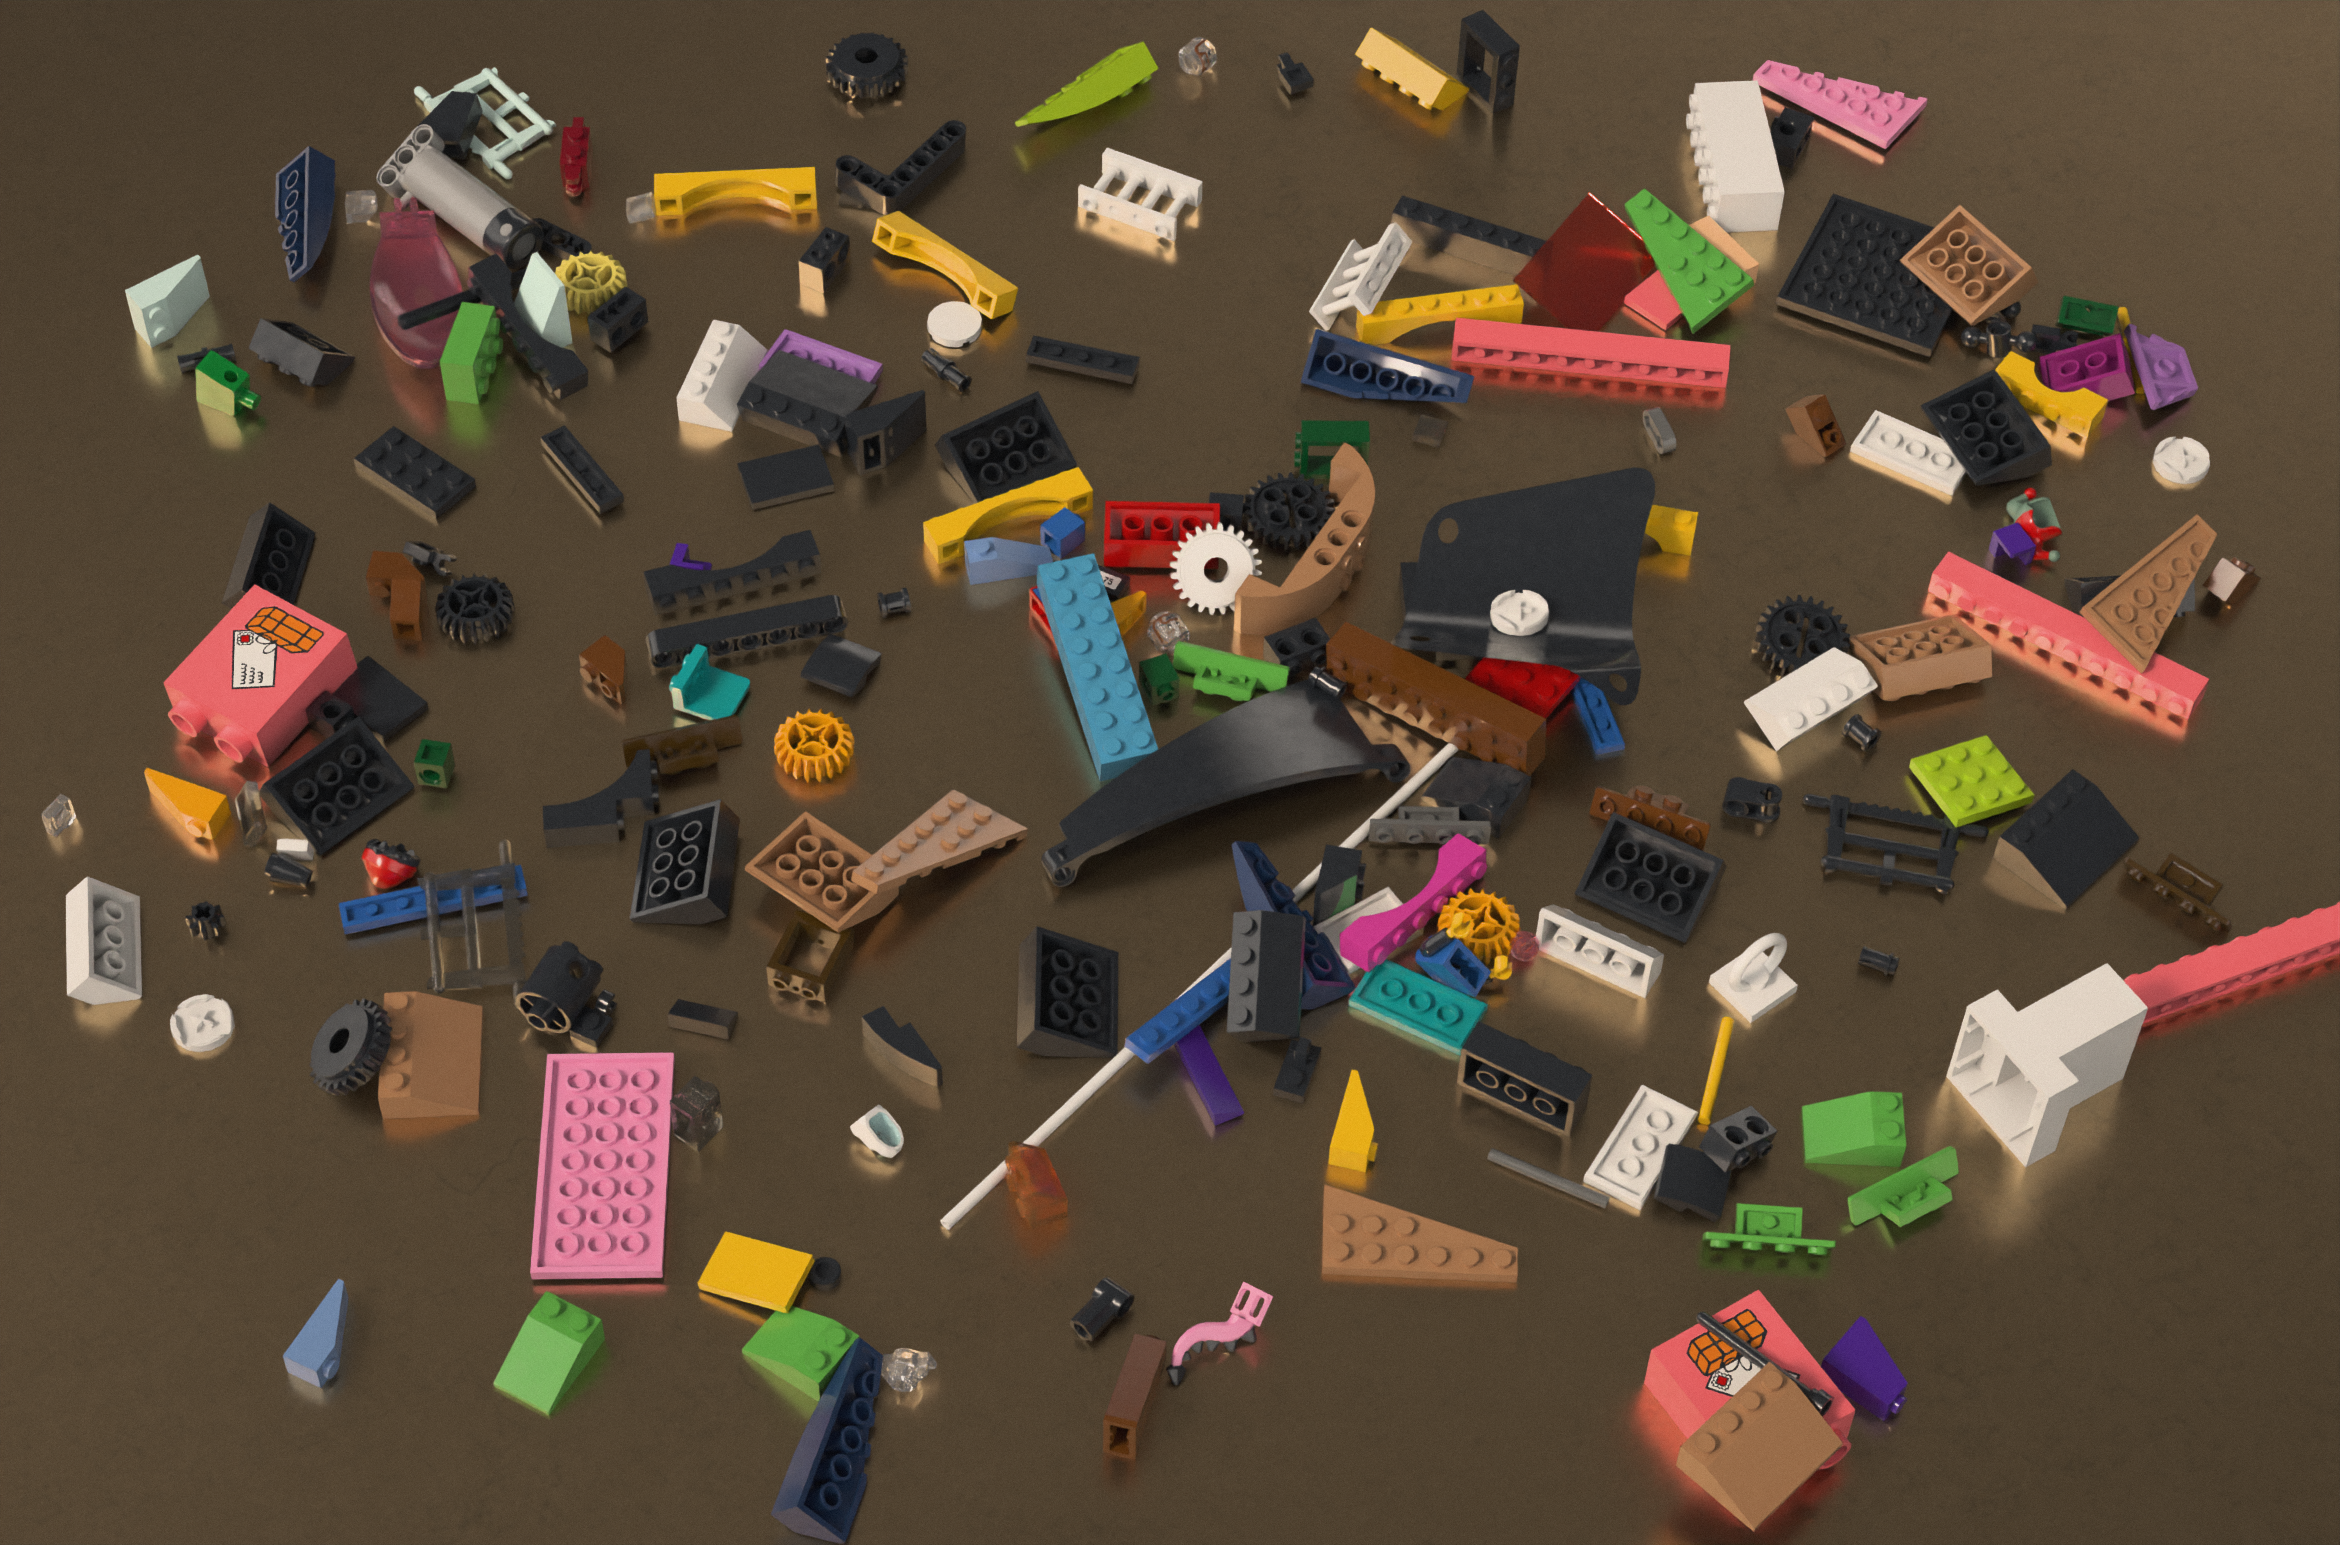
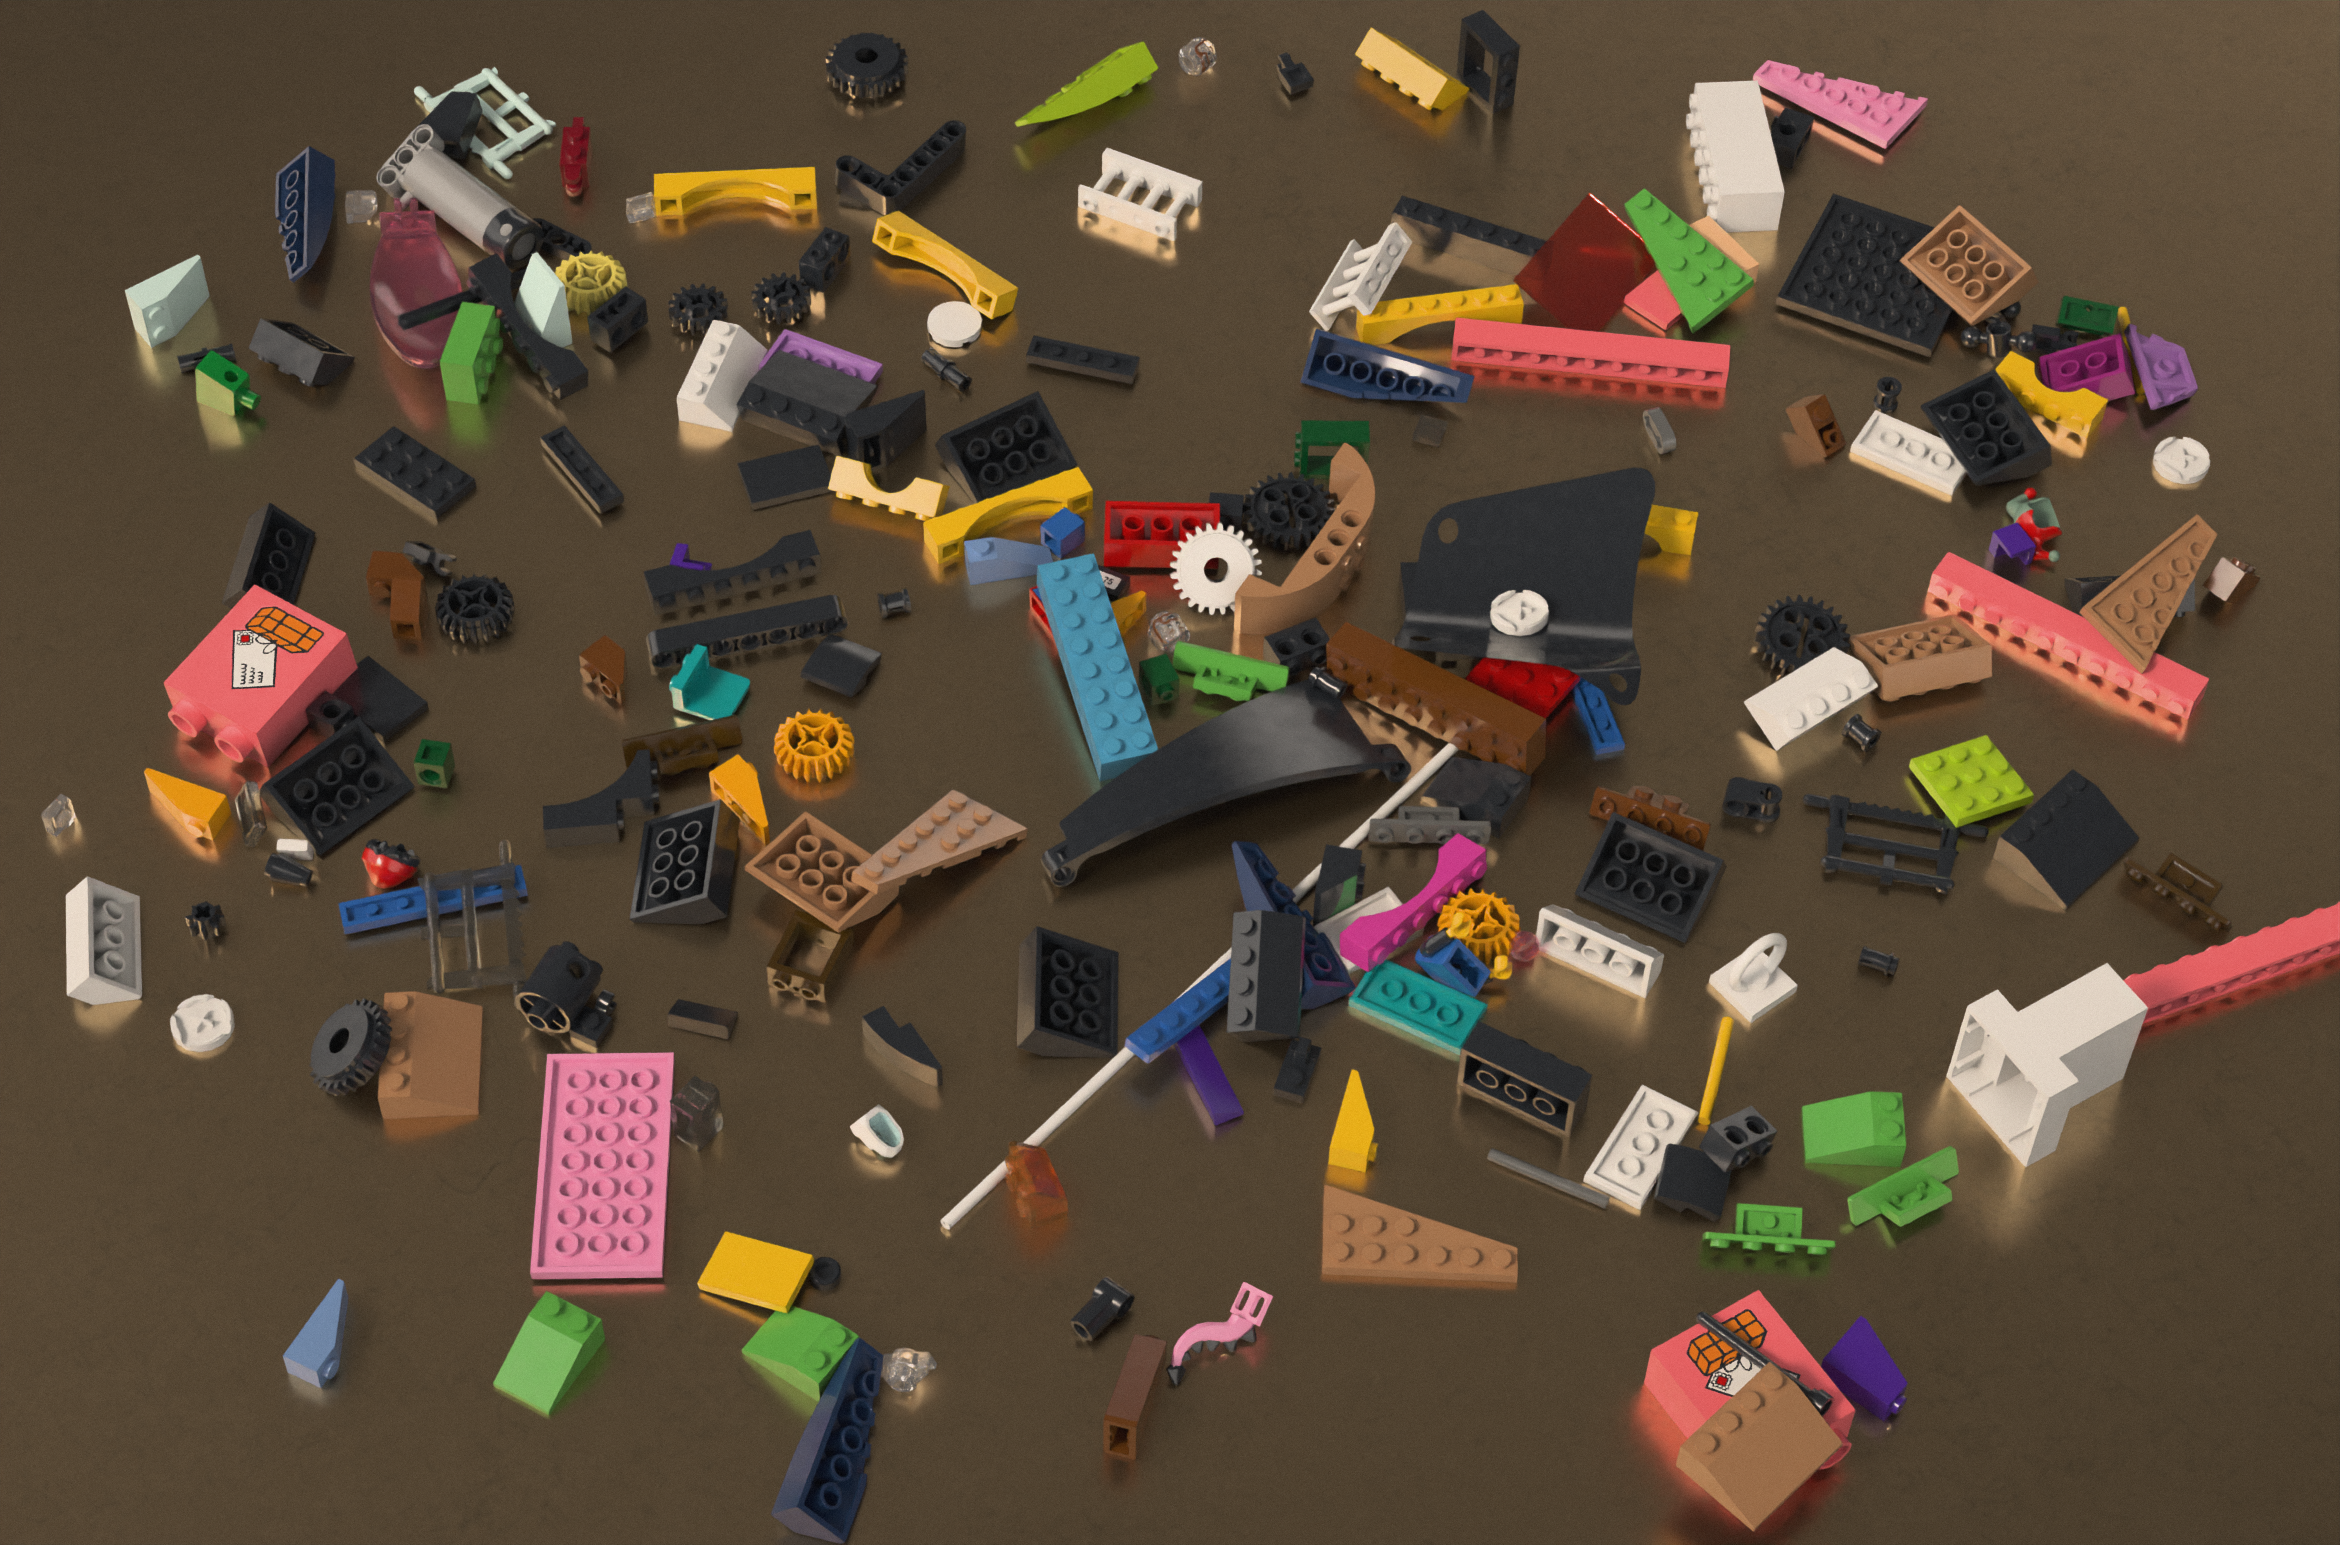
(697, 308): none -> black gear
(739, 789): none -> light orange slope
(781, 298): none -> black gear
(856, 479): none -> yellow arch
(1887, 395): none -> black bush

